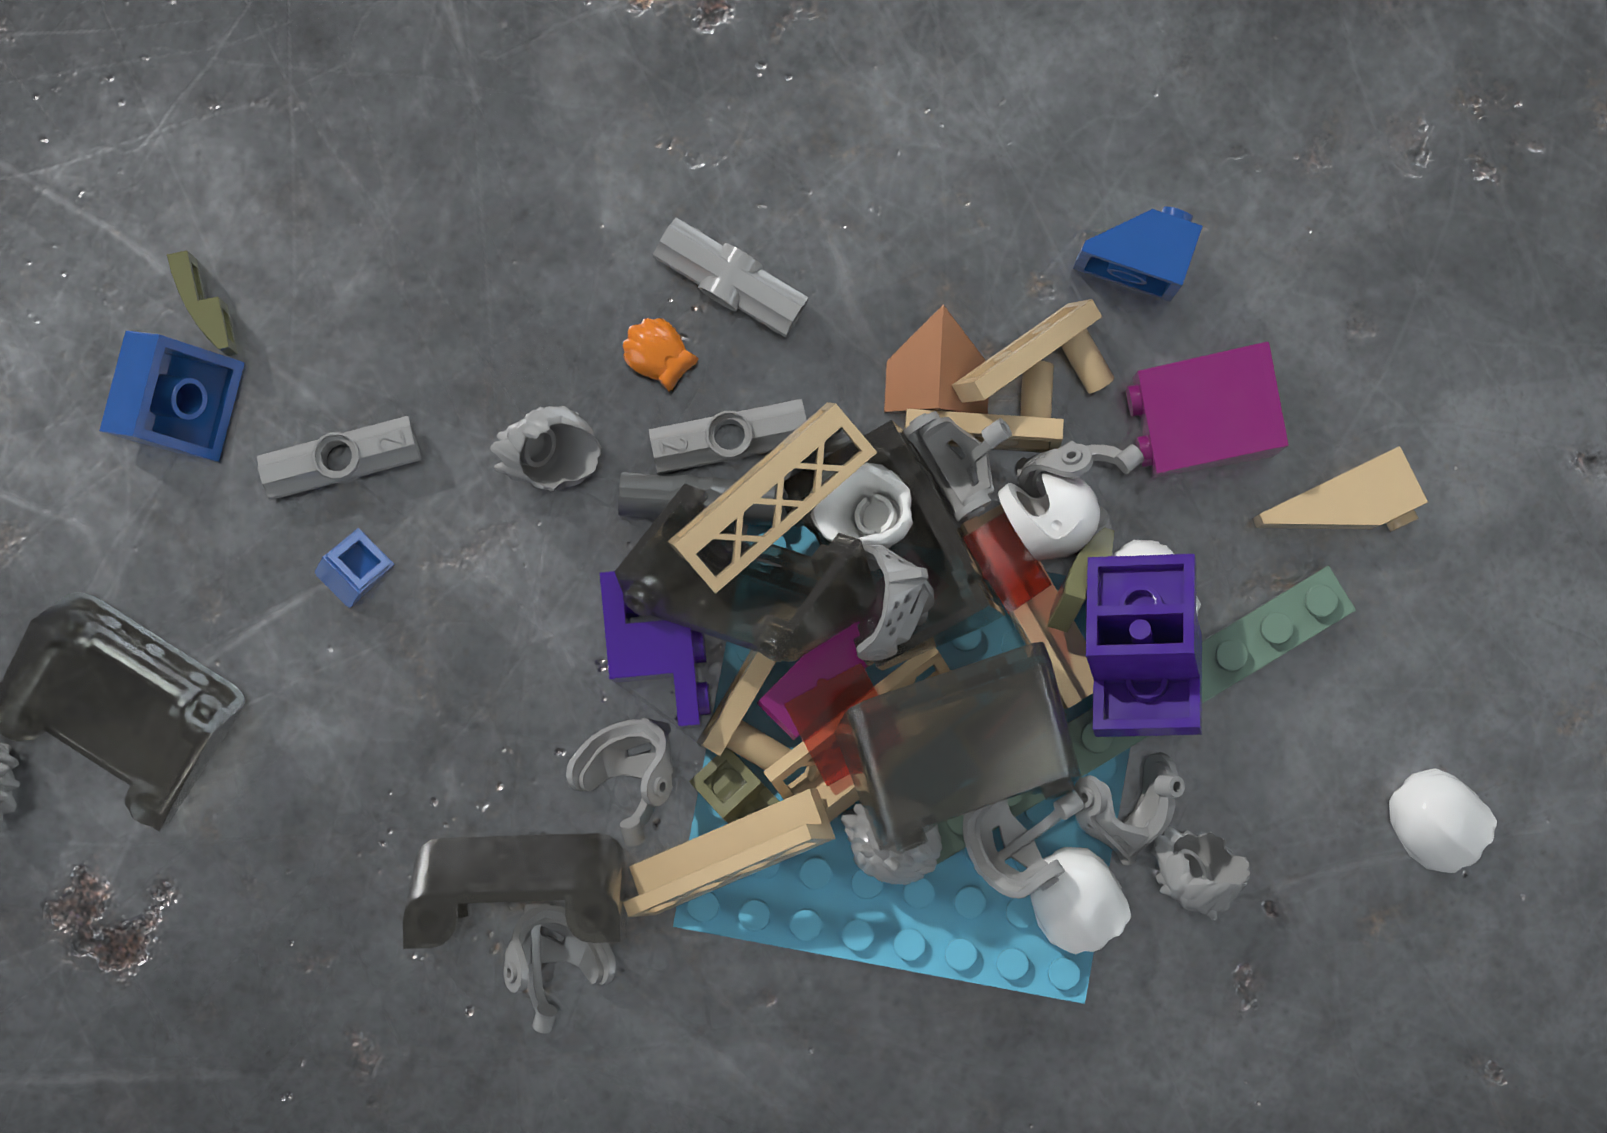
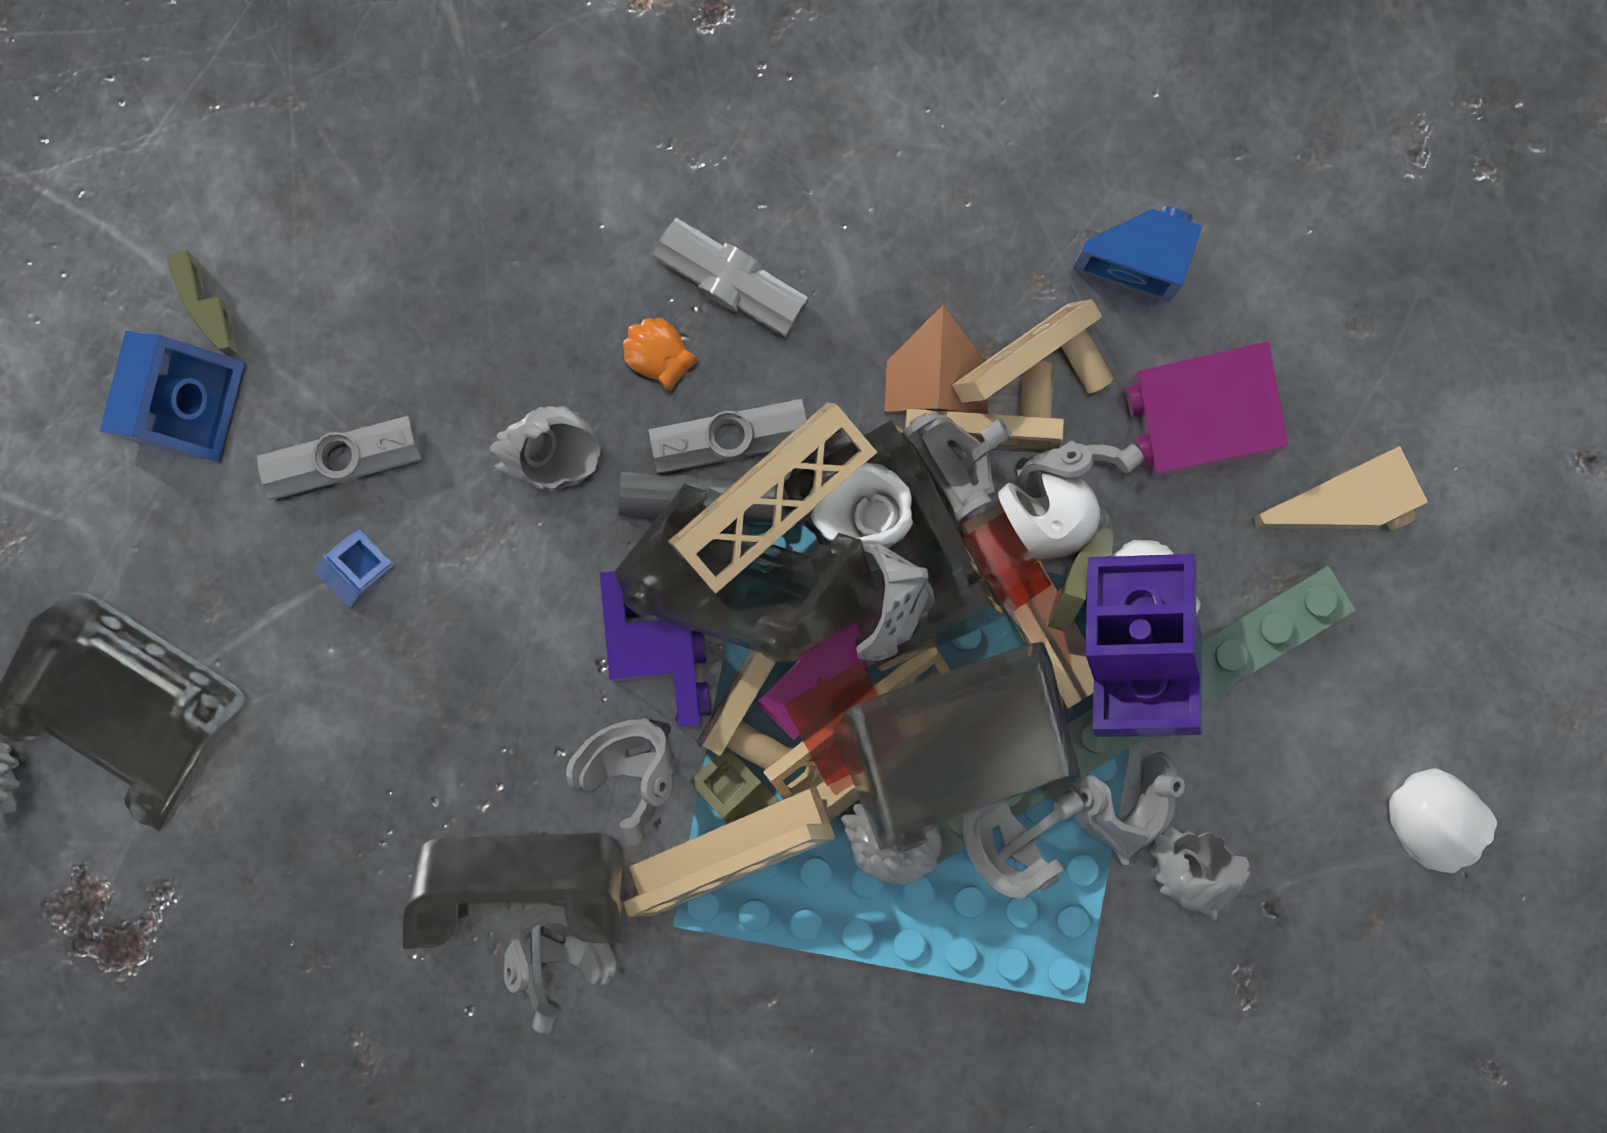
(1084, 905): white hair -> none

